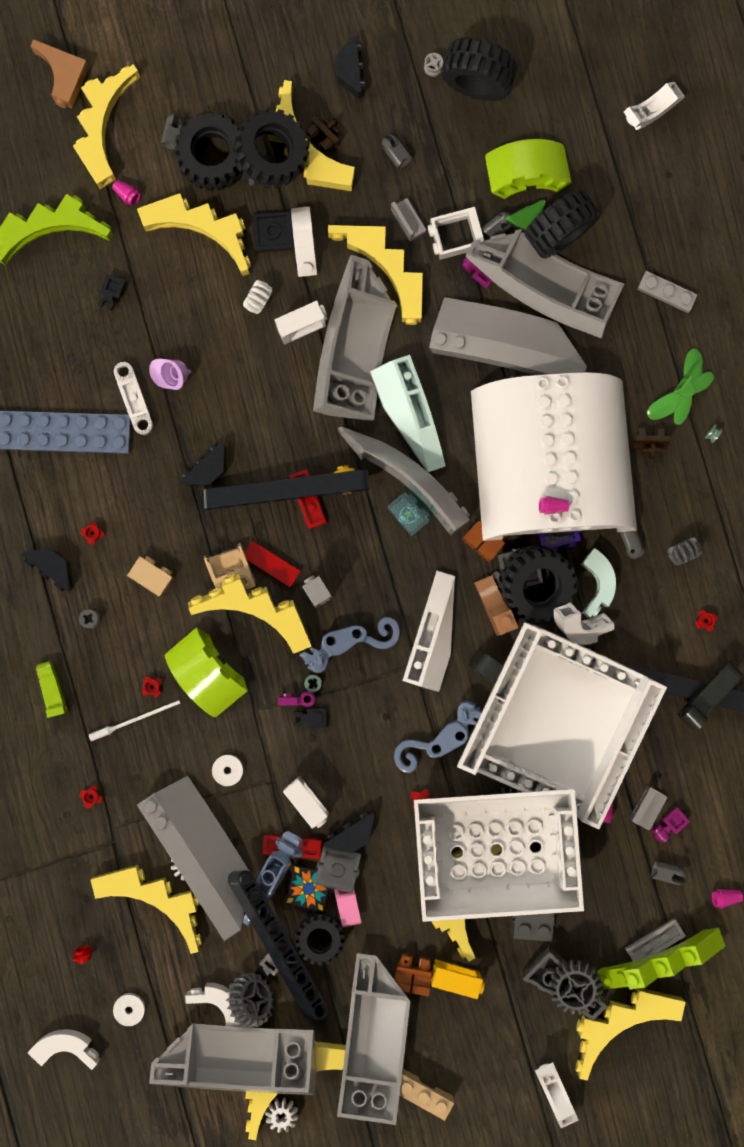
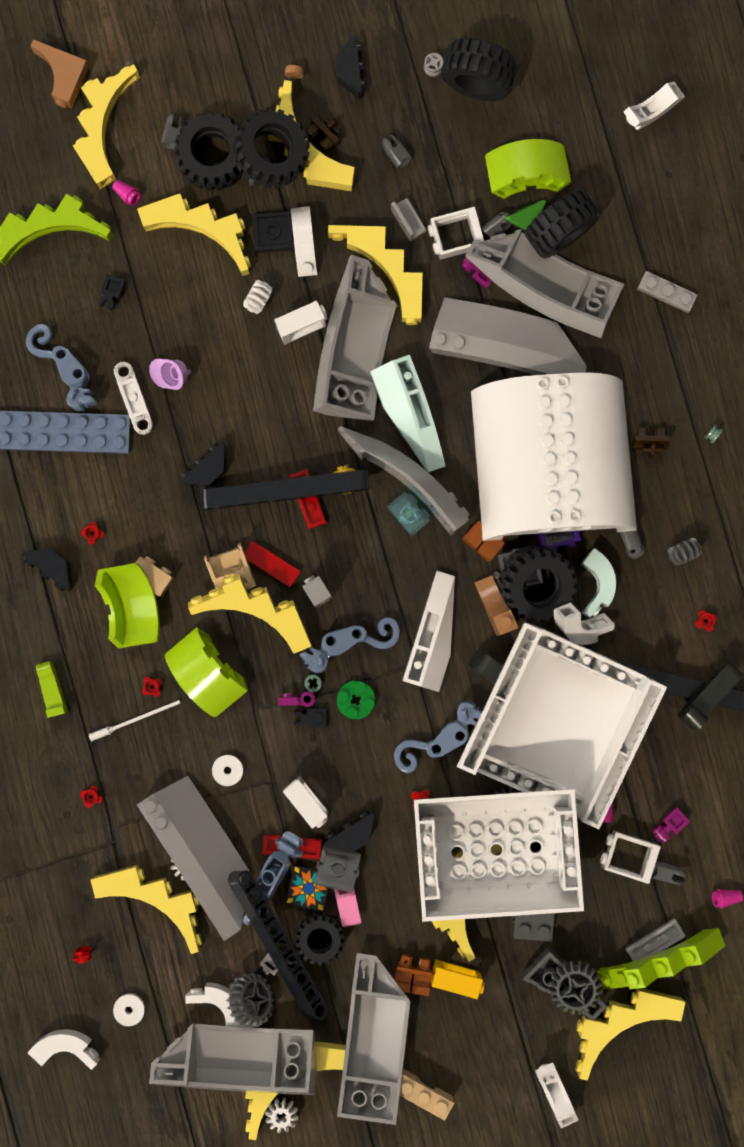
(68, 367): none -> sand blue animal
(92, 620): dark grey wheel -> none
(131, 603): none -> lime panel
(294, 71): none -> medium nougat tile
(352, 710): none -> green plate
(553, 505): dark pink cone -> none
(648, 808): light grey panel -> none
(648, 863): none -> white window
(680, 399): bright green piece -> none

